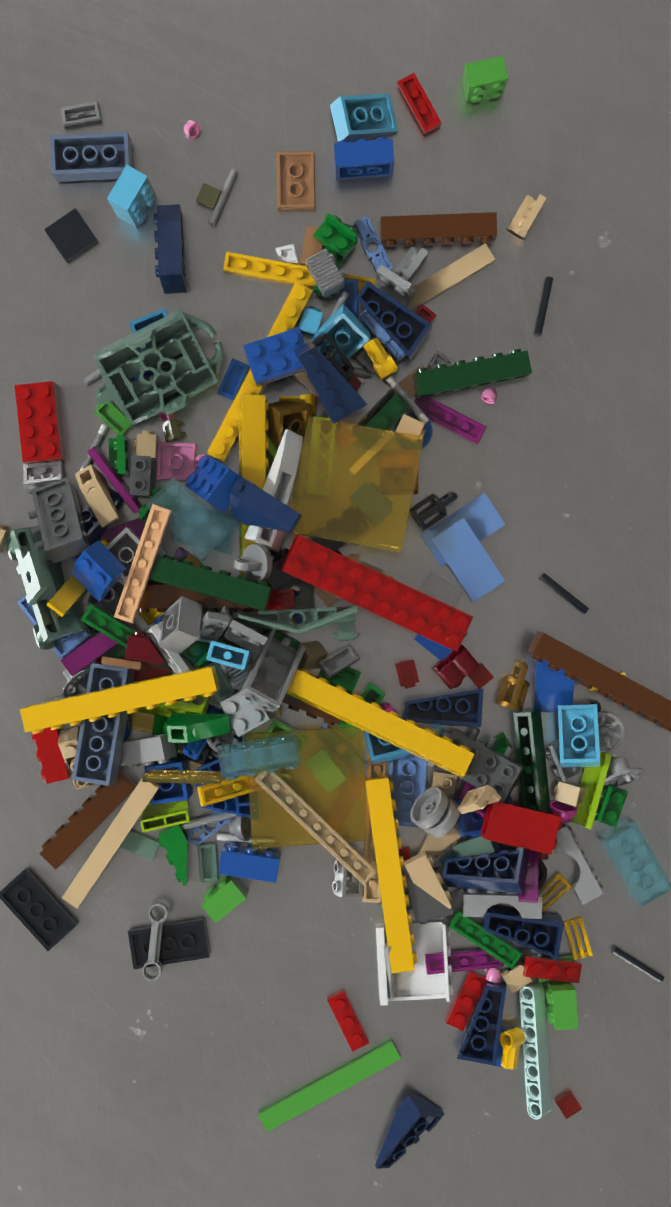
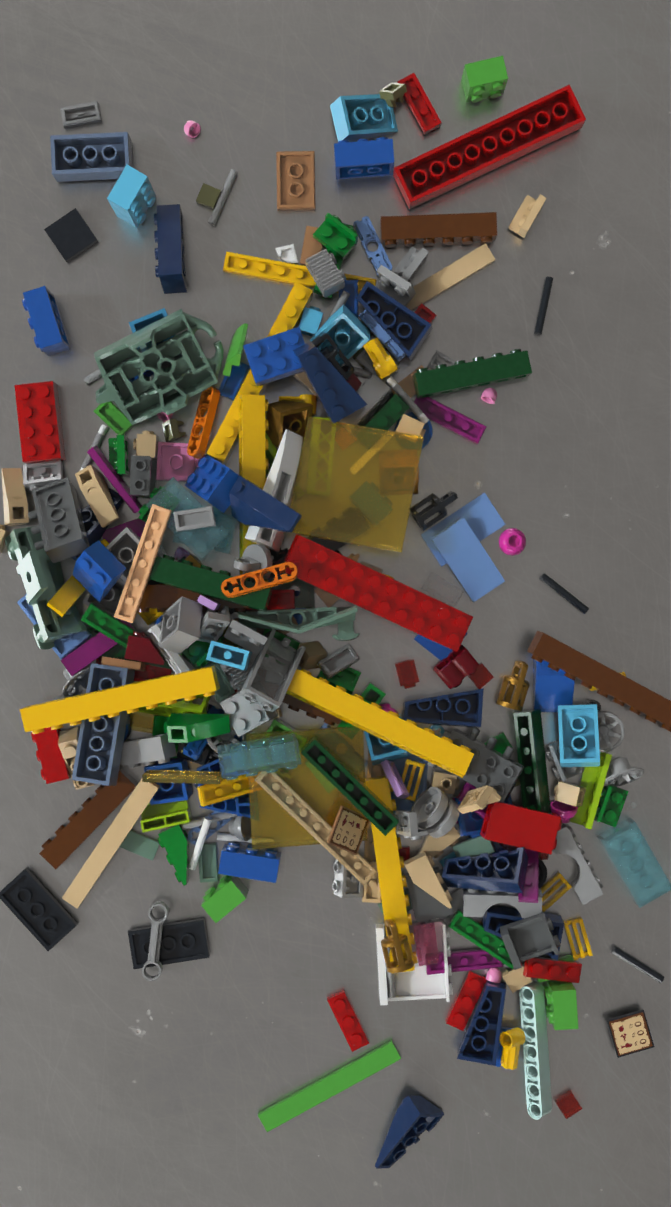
(14, 497): none -> tan slope
(45, 321): none -> blue brick
(194, 518): none -> light grey tile
(200, 842): none -> white bar
(208, 400): none -> orange beam
(211, 604): none -> lavender tile
(235, 349): none -> bright green slope
(260, 583): none -> orange beam
(348, 830): none -> piece
(350, 785): none -> dark green brick
(392, 93): none -> olive tile
(394, 942): none -> pearl gold piece
(395, 779): none -> lavender tile
(409, 825): none -> light grey bracket
(415, 764): none -> yellow tile
(426, 944): none -> clear pink hinge
(489, 147): none -> red brick
(512, 541): none -> dark pink piece
(529, 938): none -> dark grey panel
(630, 1033): none -> piece

